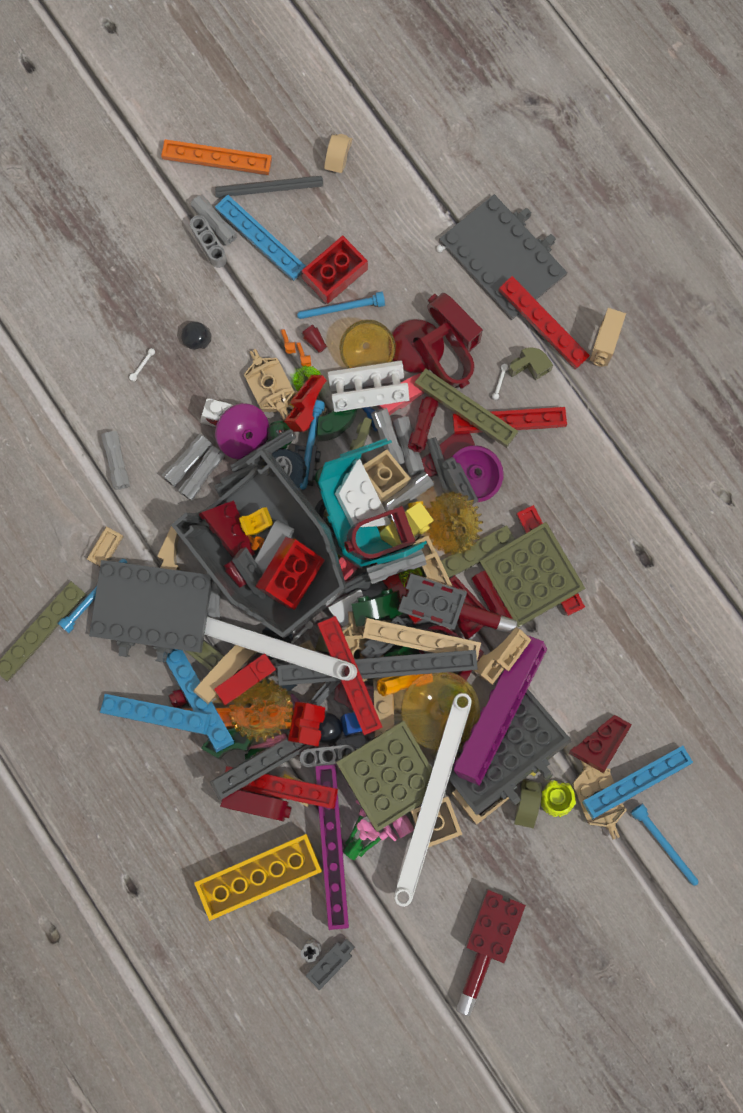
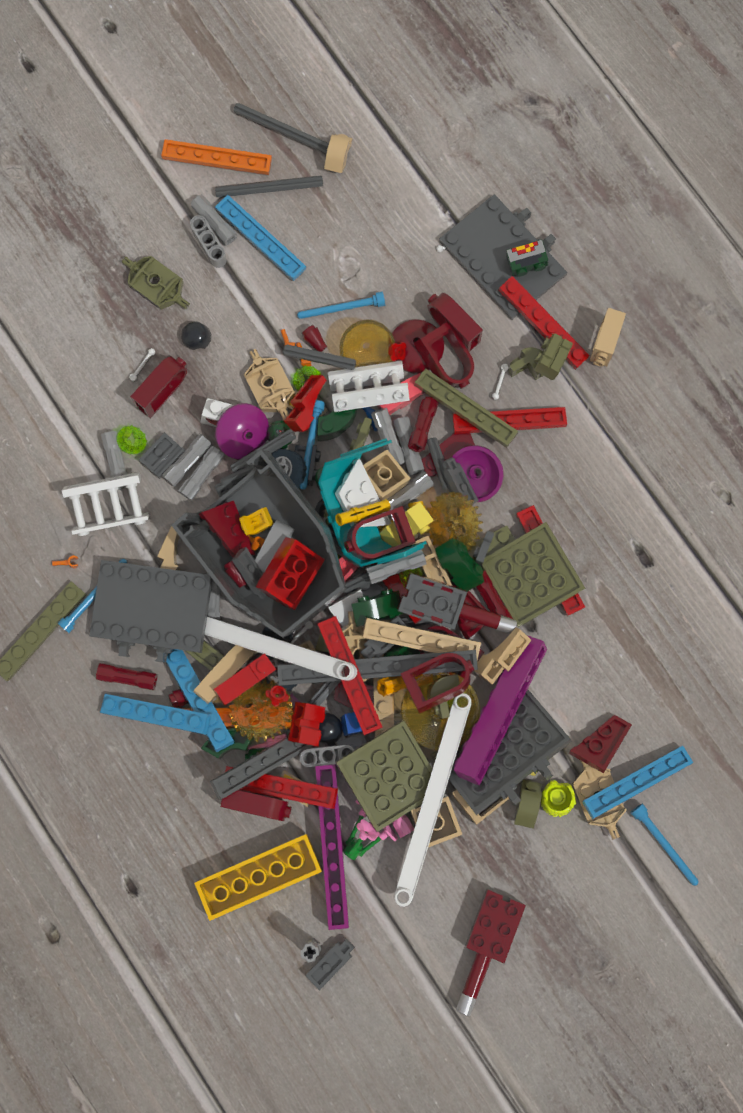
(66, 562): none -> orange hand
(93, 489): none -> white fence
(105, 546): tan tile -> none
(125, 443): none -> clear neon green gear
(125, 676): none -> dark red axle
(159, 385): none -> dark red window
(161, 455): none -> dark grey plate
(165, 292): none -> olive plate
(277, 690): none -> red plate
(281, 127): none -> dark grey axle
(319, 357): none -> dark grey axle
(335, 269): red brick -> none
(347, 517): none -> yellow pin
(397, 351): none -> red plate
(415, 692): none -> dark red window
(440, 686): none -> olive brick
(455, 558): none -> dark green brick
(480, 552): none -> dark grey plate
(527, 258): none -> brick
(553, 356): none -> olive brick

